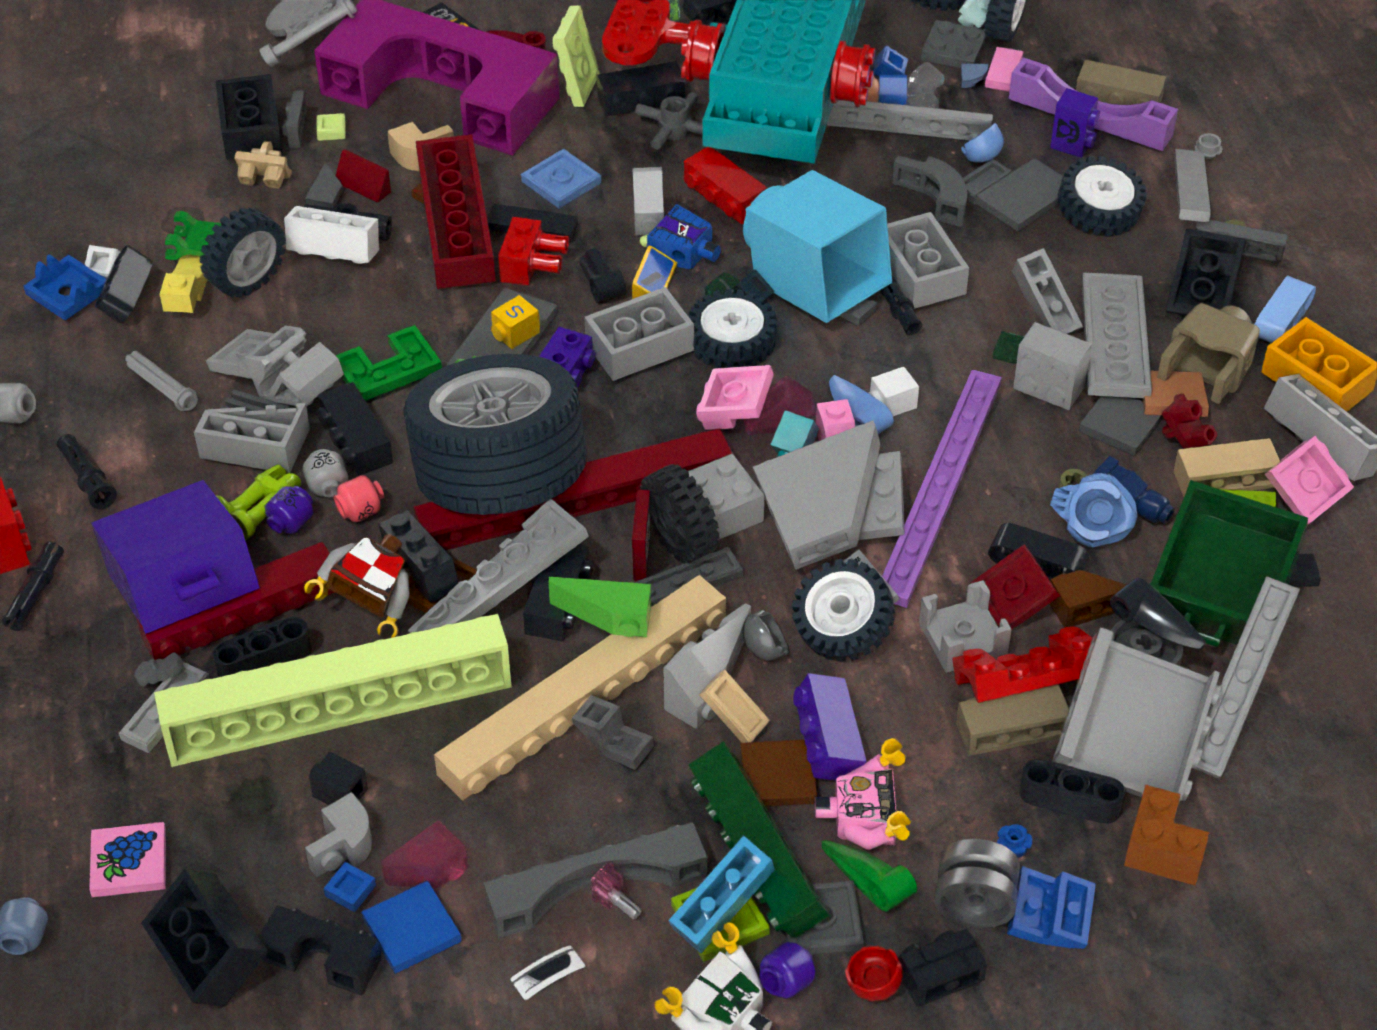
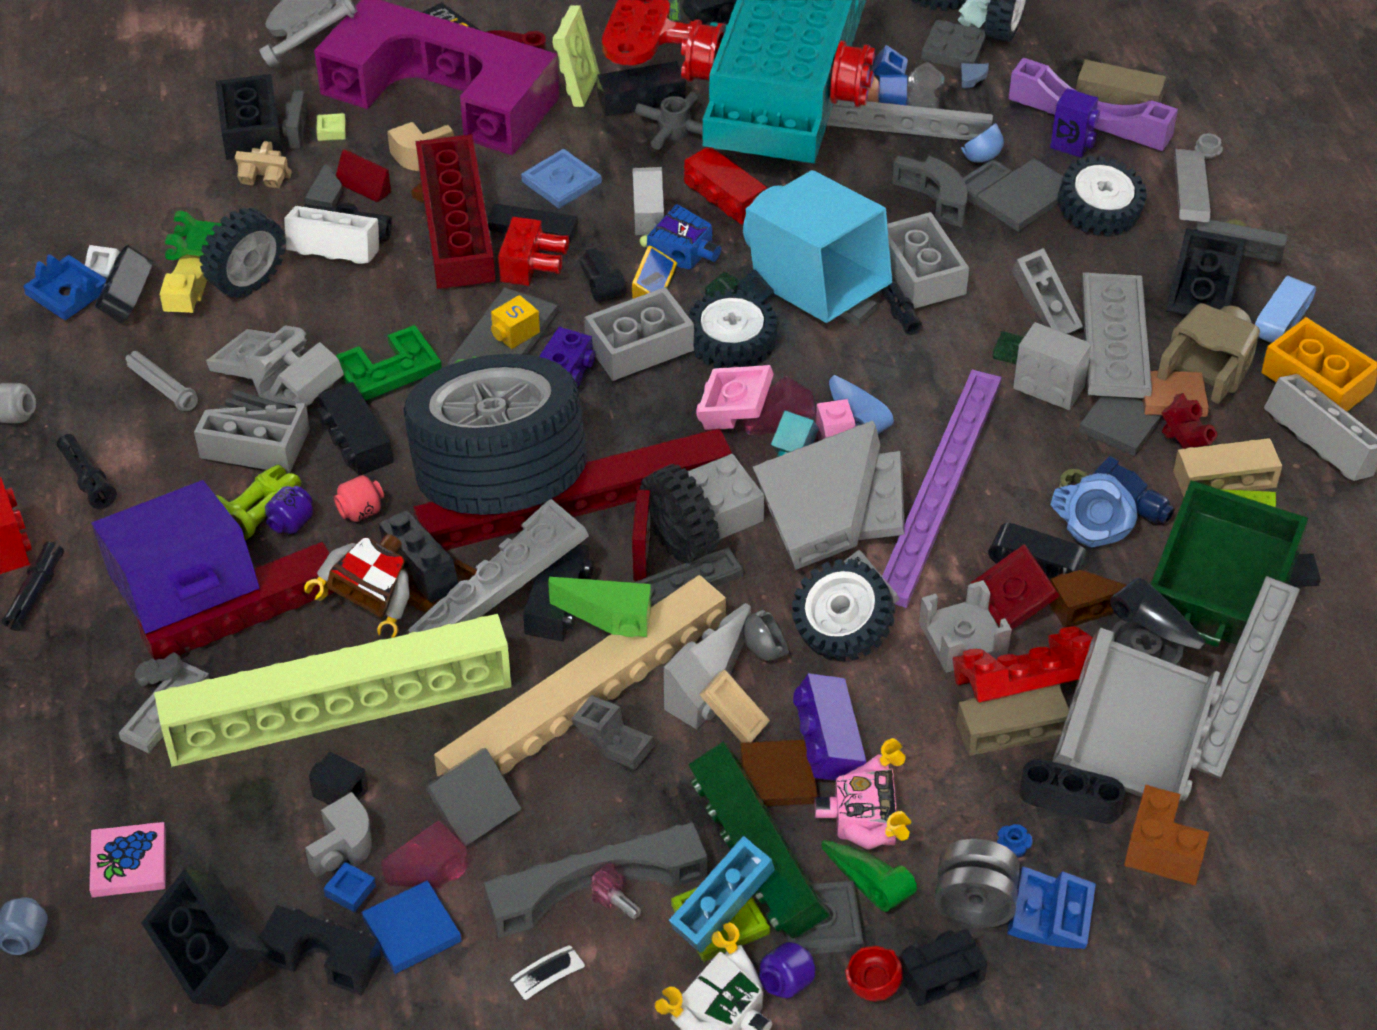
(263, 647): black beam -> none
(324, 472): light grey head -> none
(473, 797): none -> dark grey tile
(895, 390): white brick -> none
(1001, 68): bright pink tile -> none
(1309, 479): bright pink plate -> none

